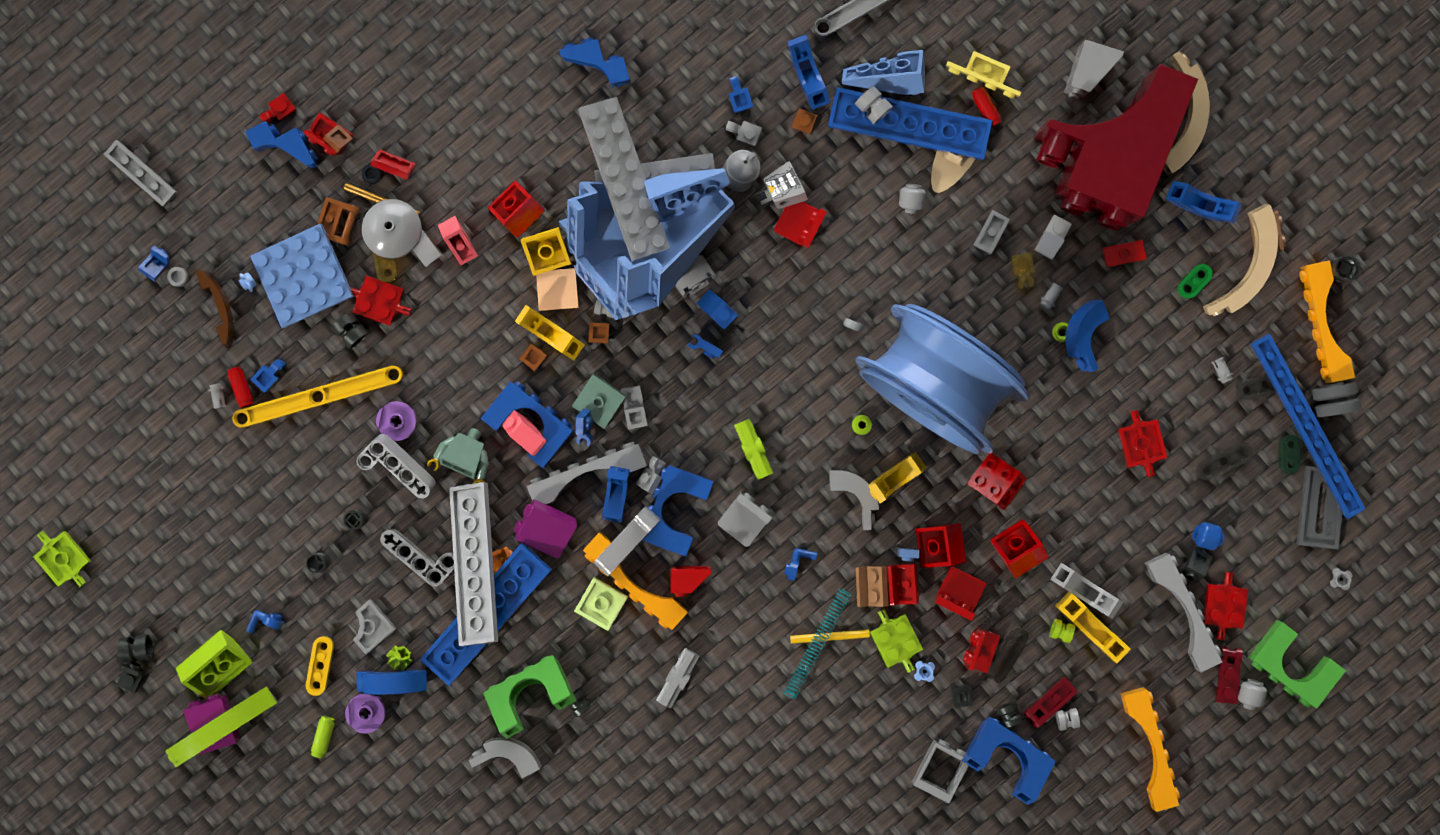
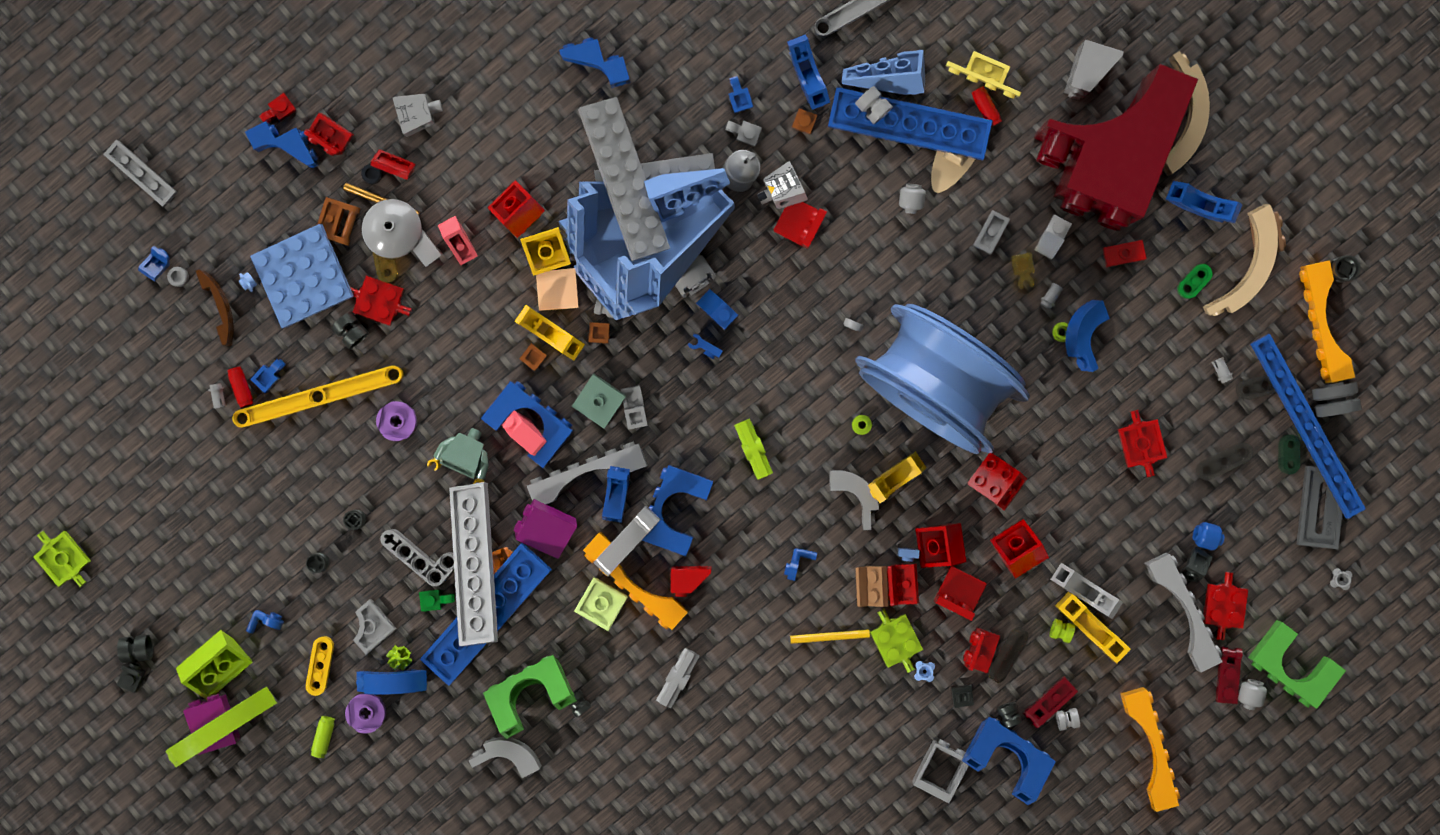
(338, 138): dark orange plate -> none
(398, 469): light grey beam -> none
(415, 112): none -> light grey torso
(433, 600): none -> green plate
(583, 424): blue plate -> none
(650, 477): light grey plate -> none
(744, 519): light grey bracket -> none
(817, 642): teal piece -> none

